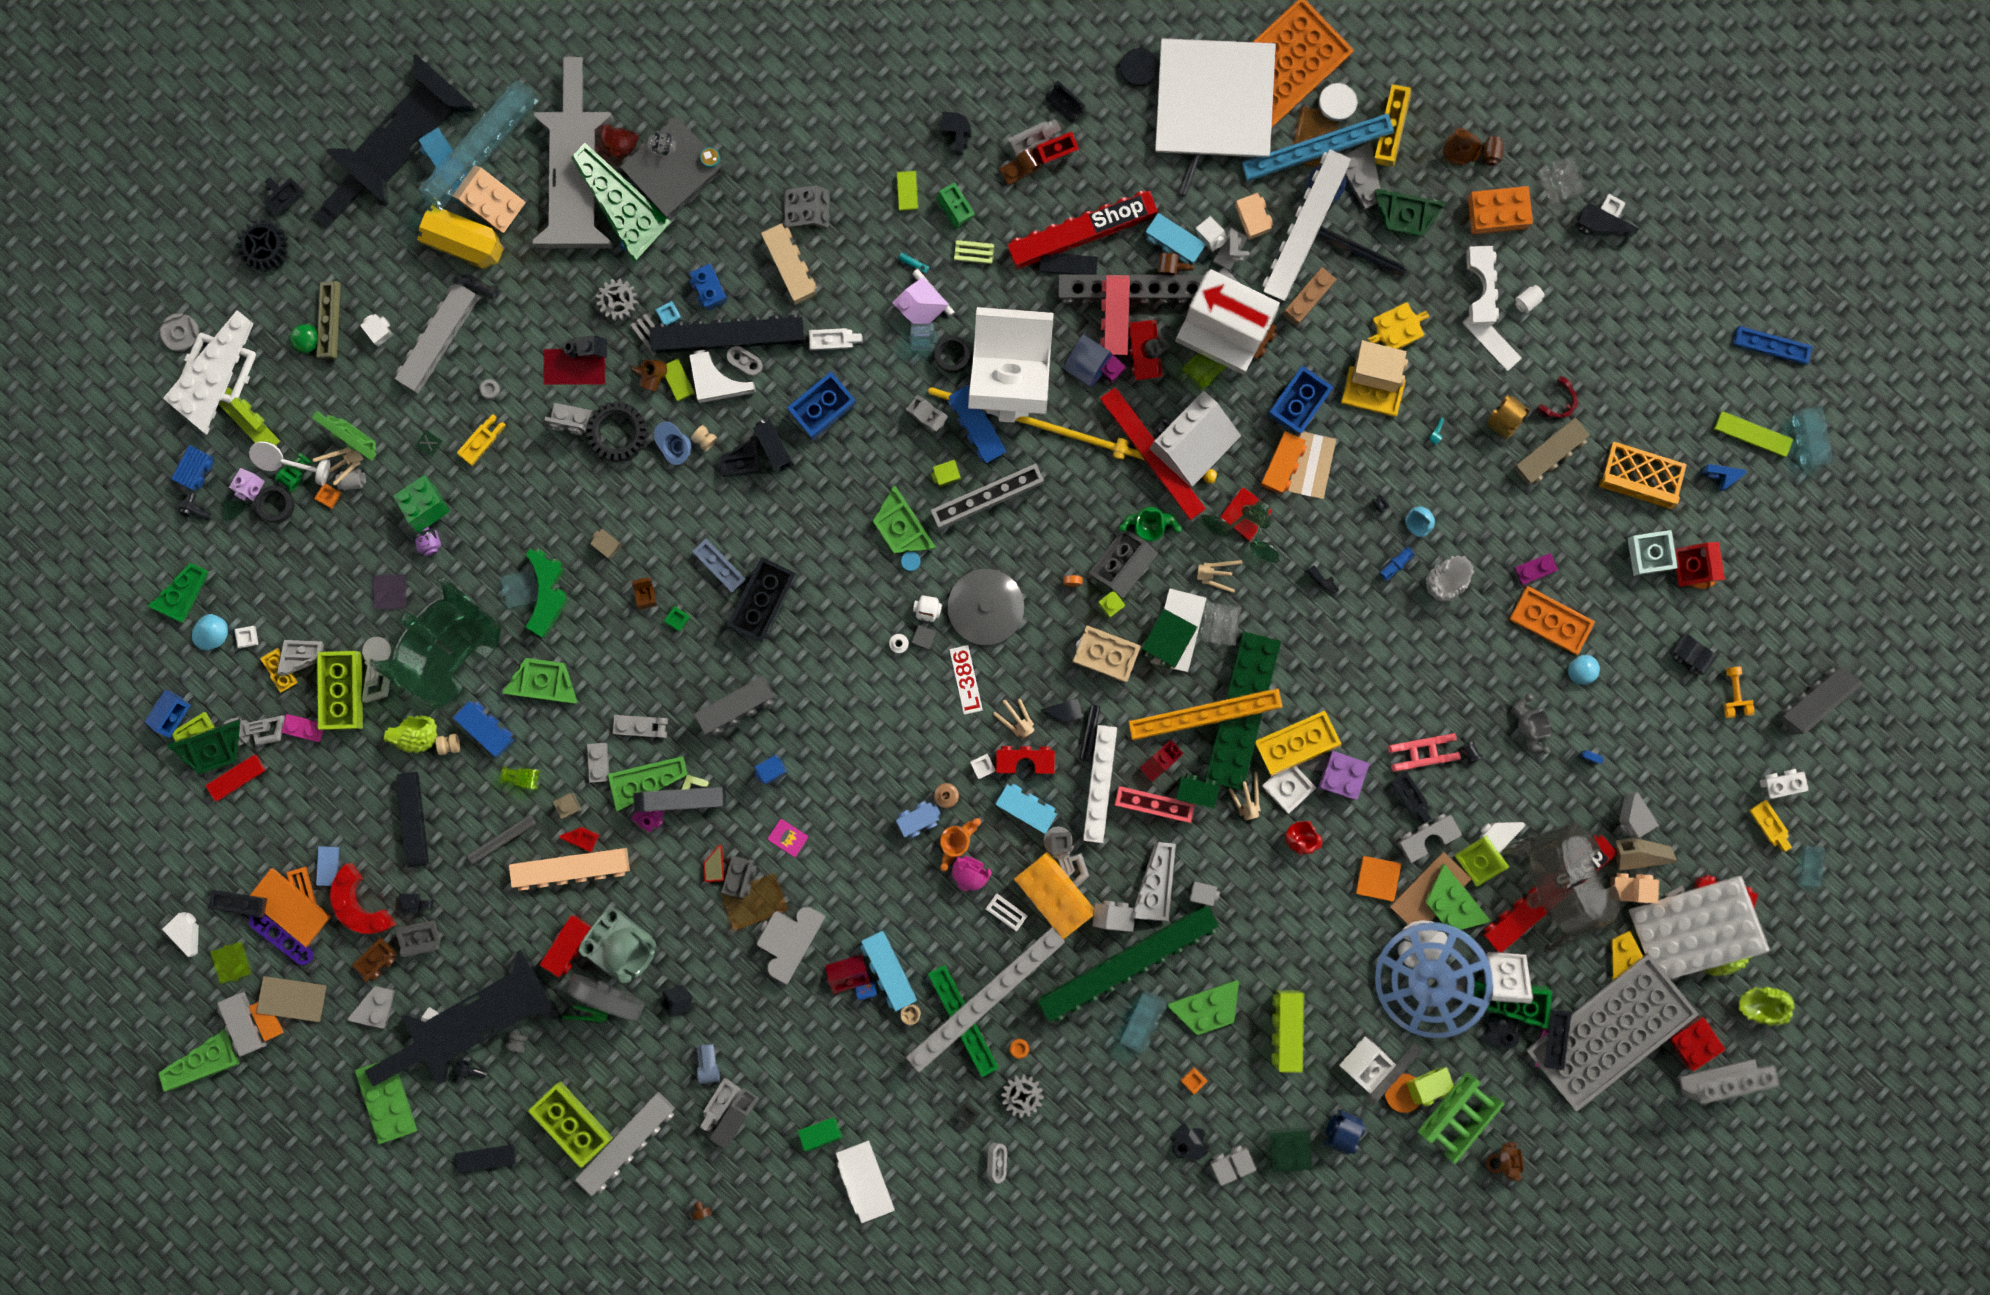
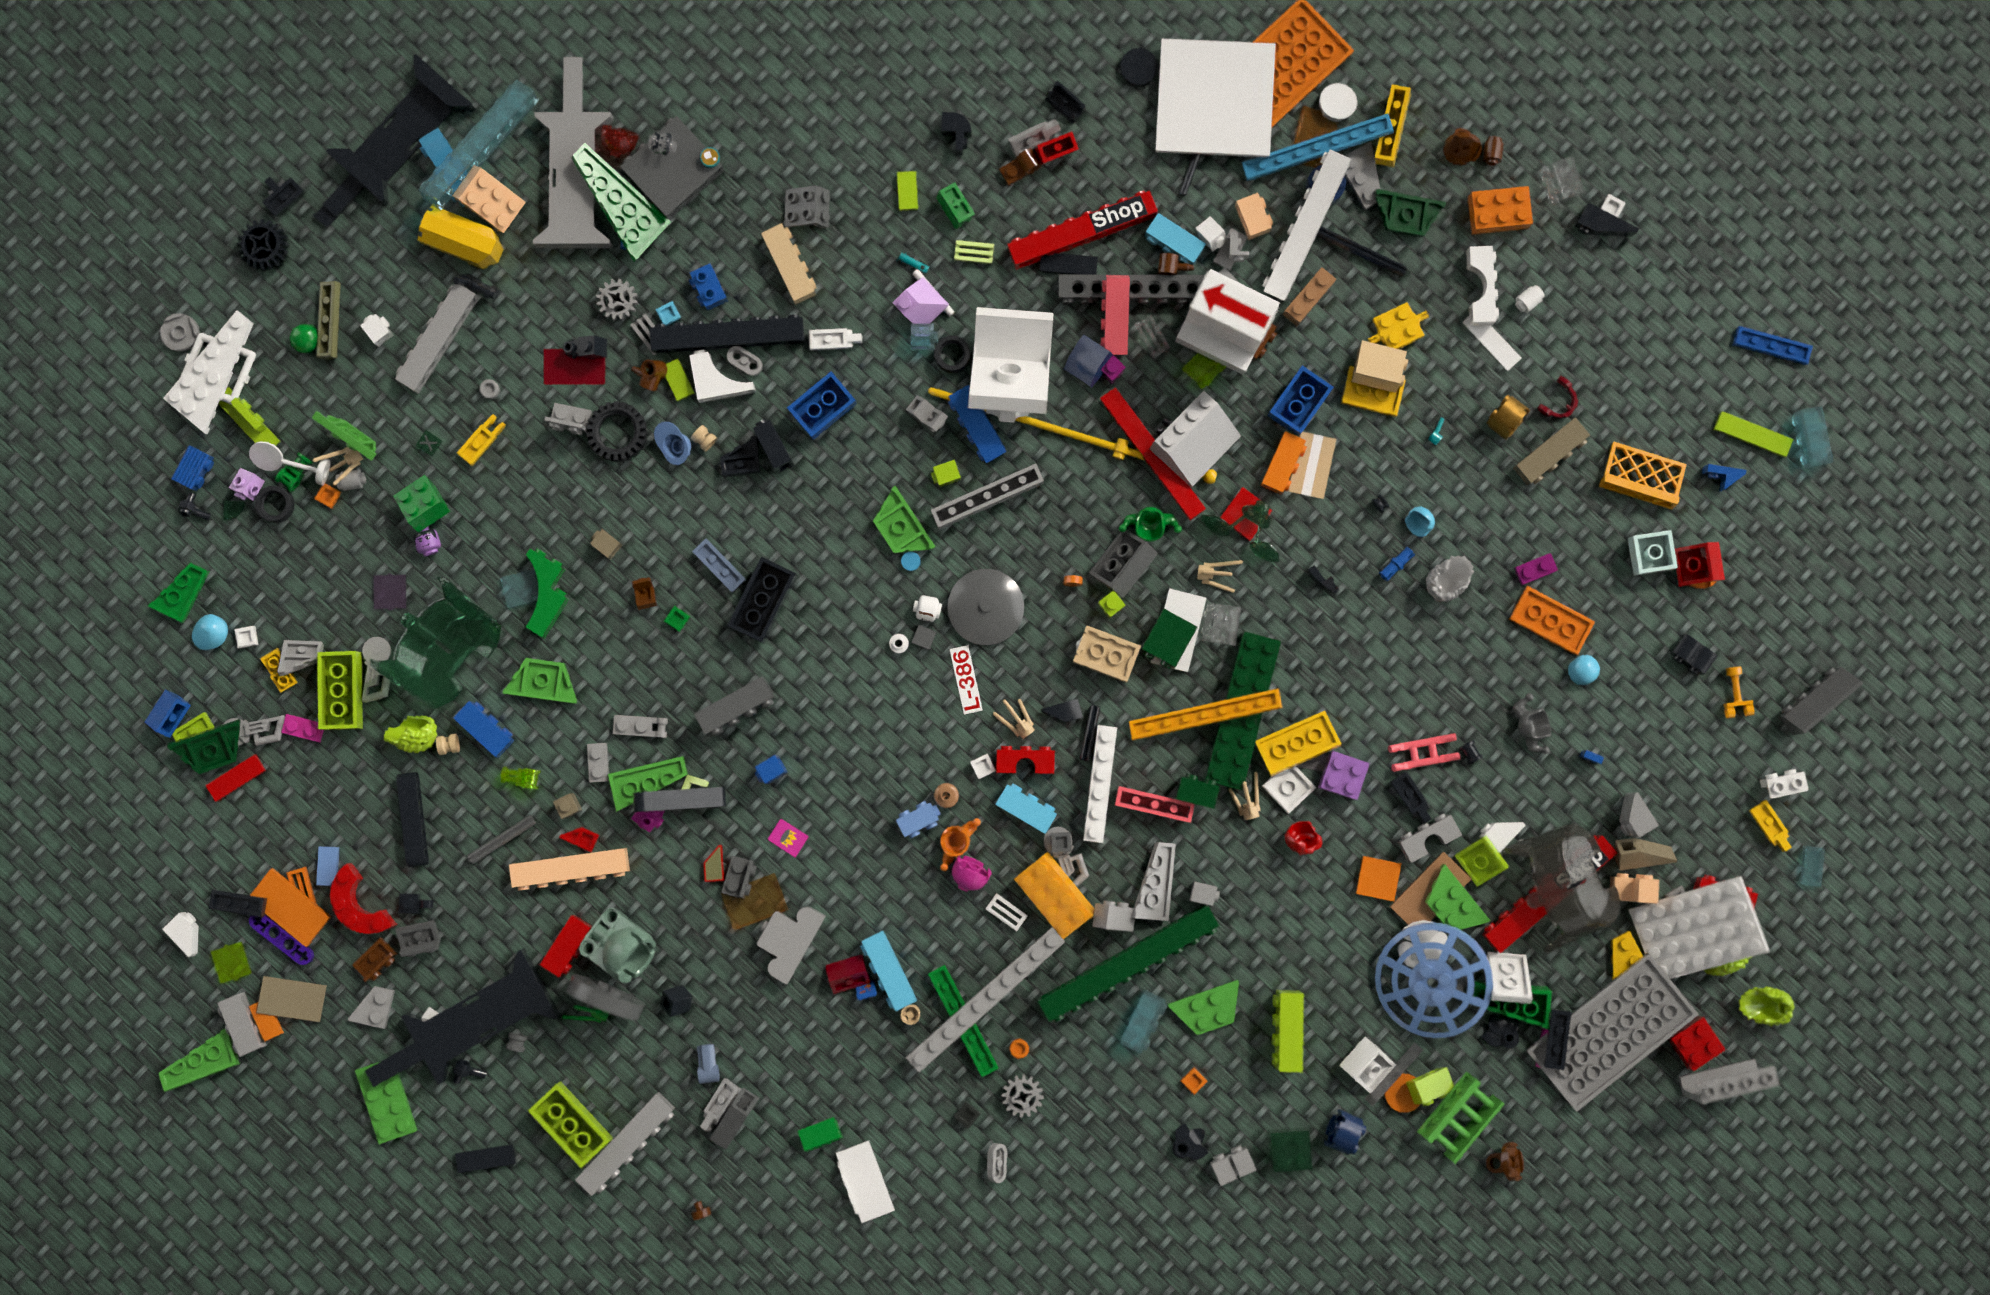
(1141, 334): red arch -> none
(1161, 760): dark red slope -> none

